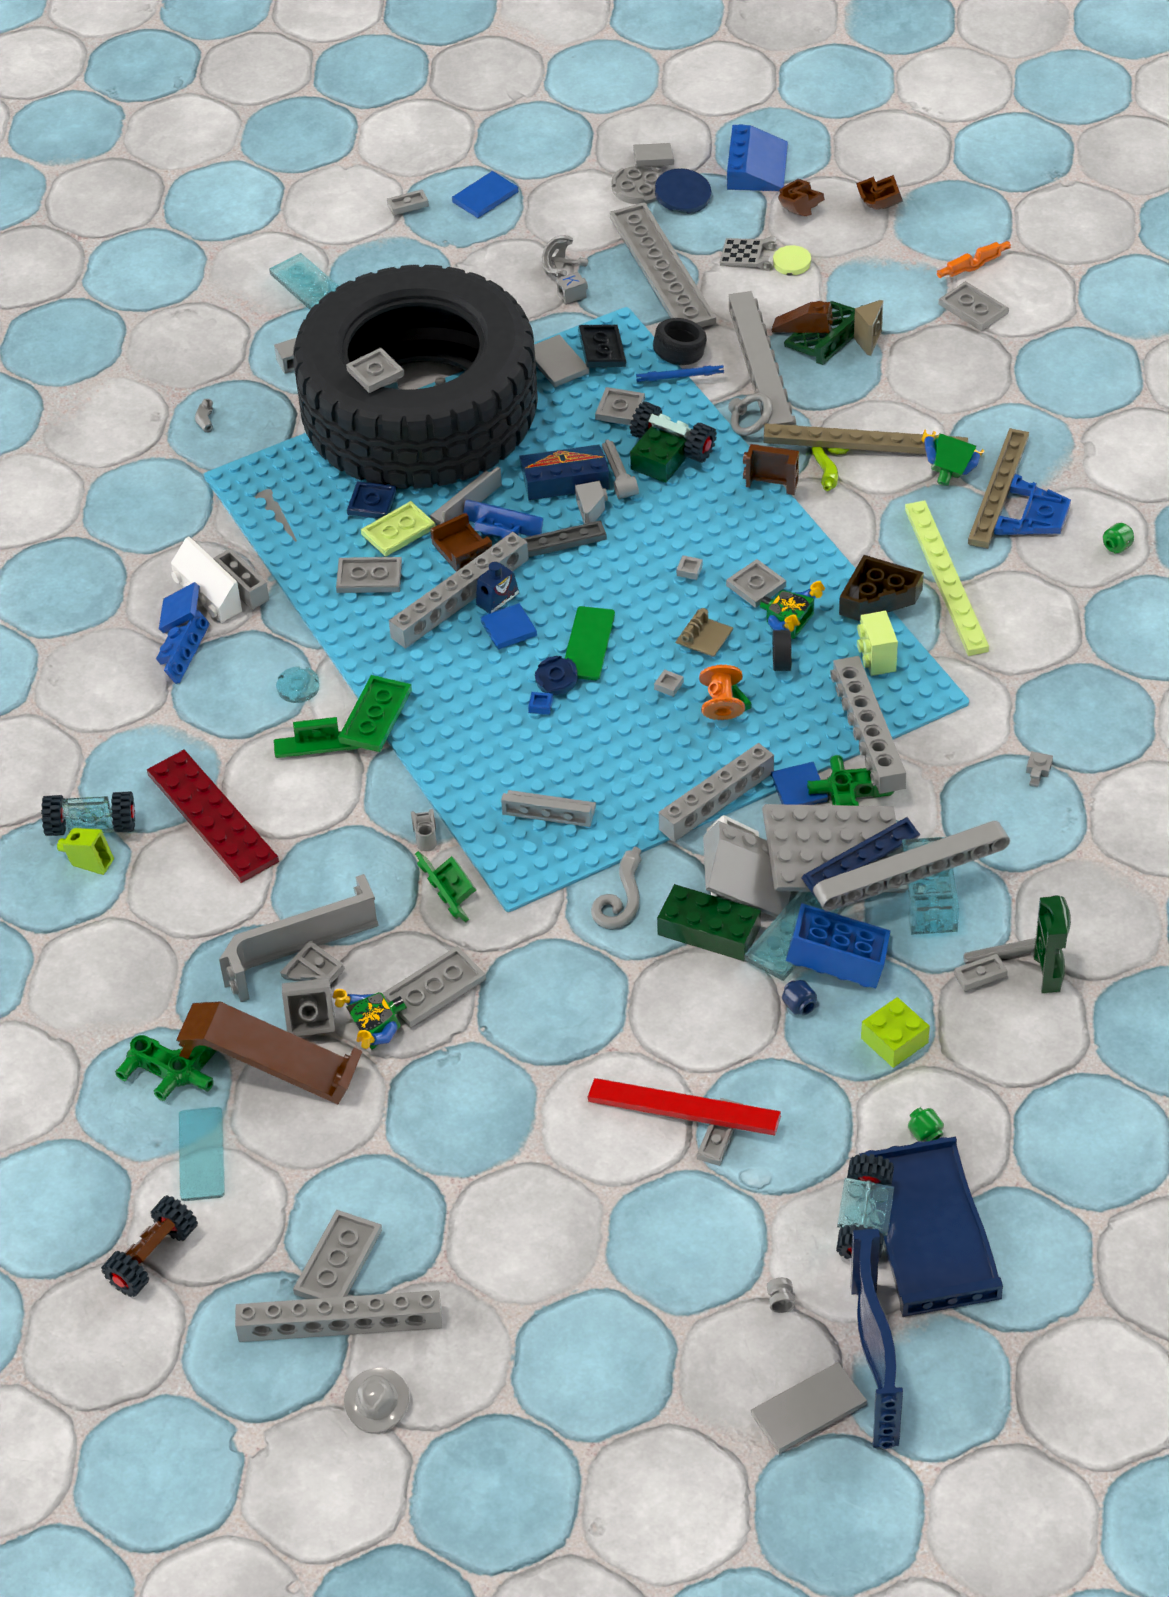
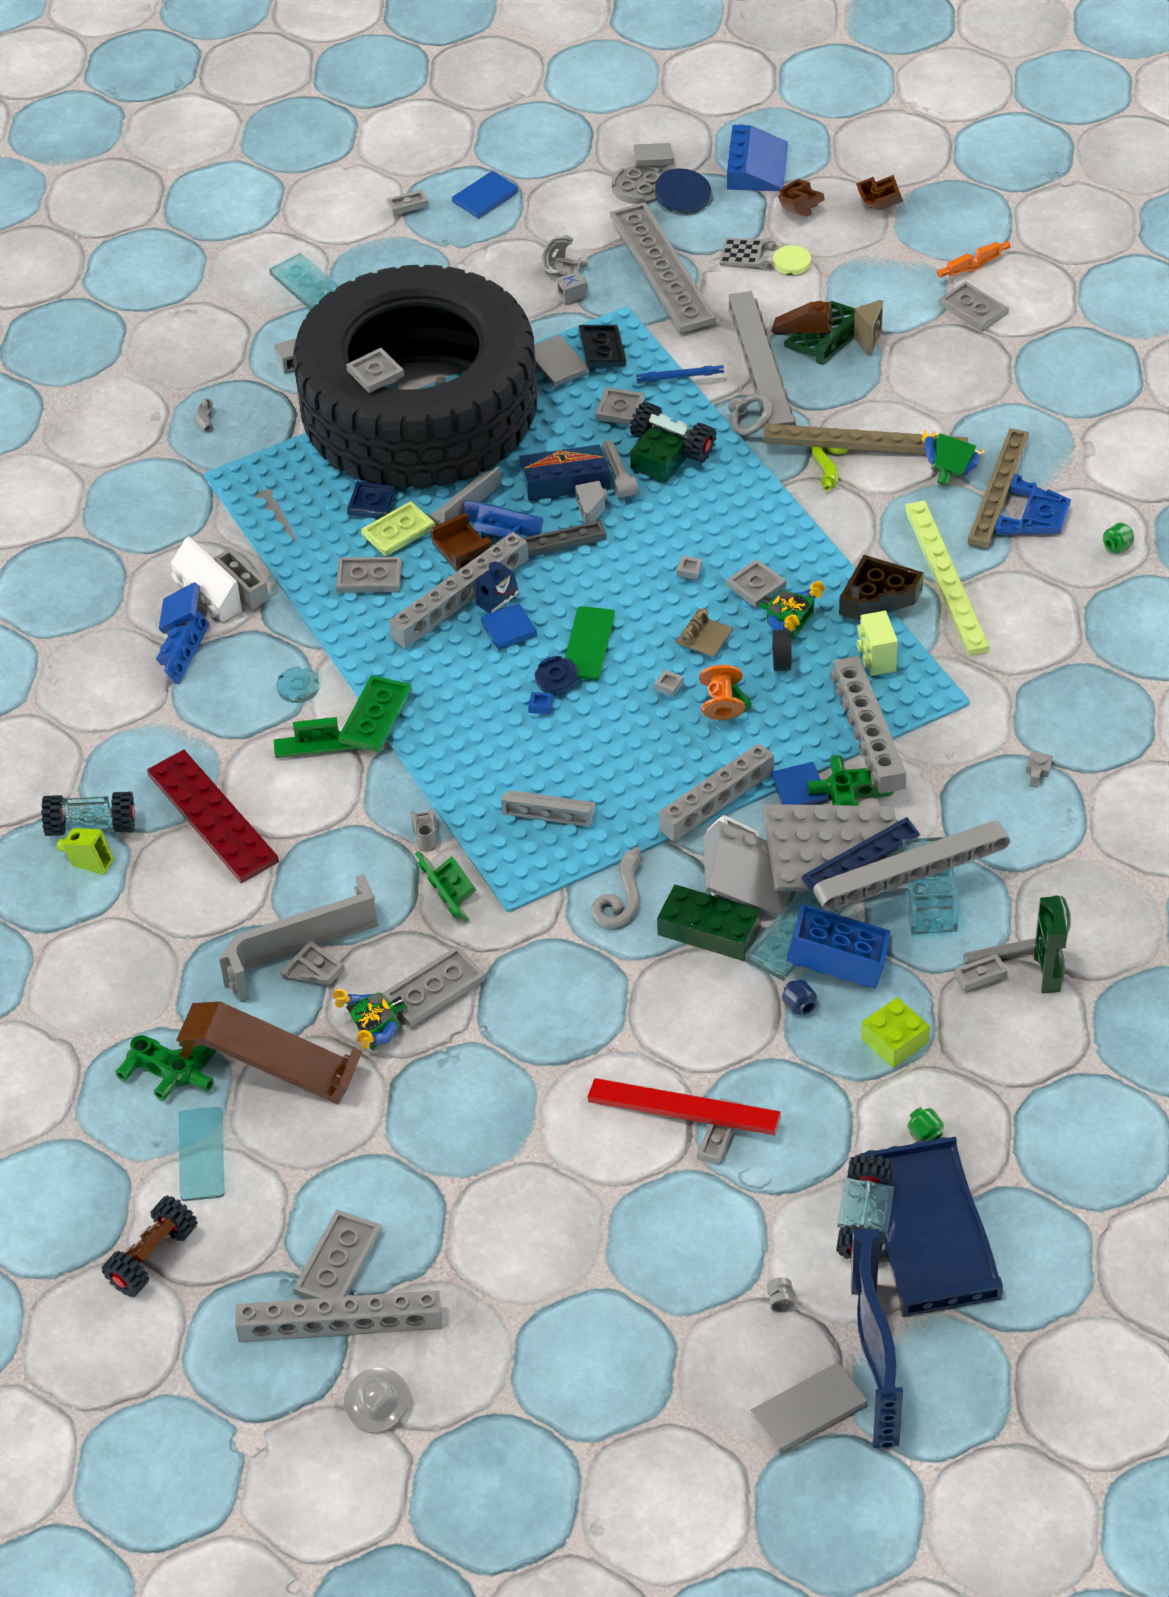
(308, 1007): light grey brick -> none
(679, 341): black tyre -> none
(772, 466): reddish brown panel -> none

